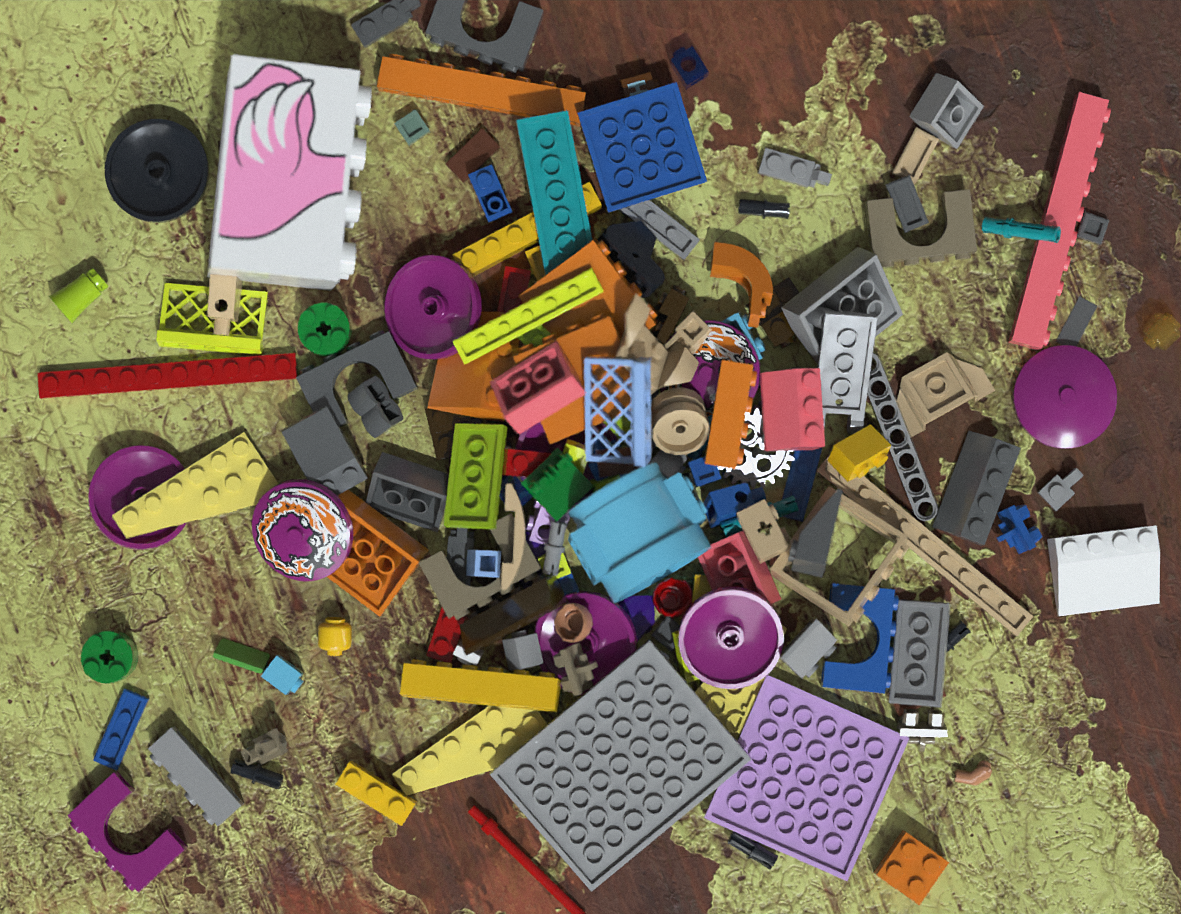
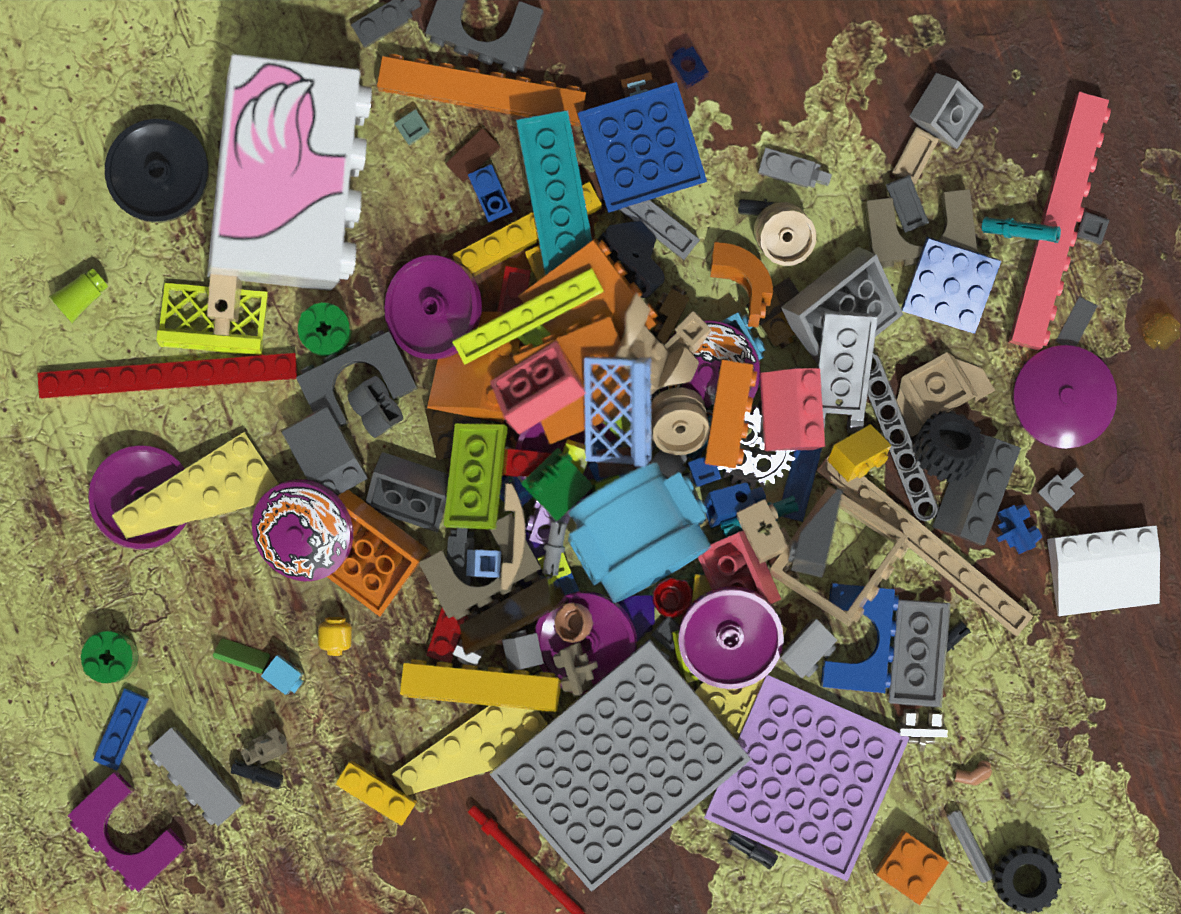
(789, 247): none -> tan wheel
(950, 285): none -> plate
(958, 434): none -> black tyre
(970, 846): none -> light grey axle
(1048, 885): none -> black tyre

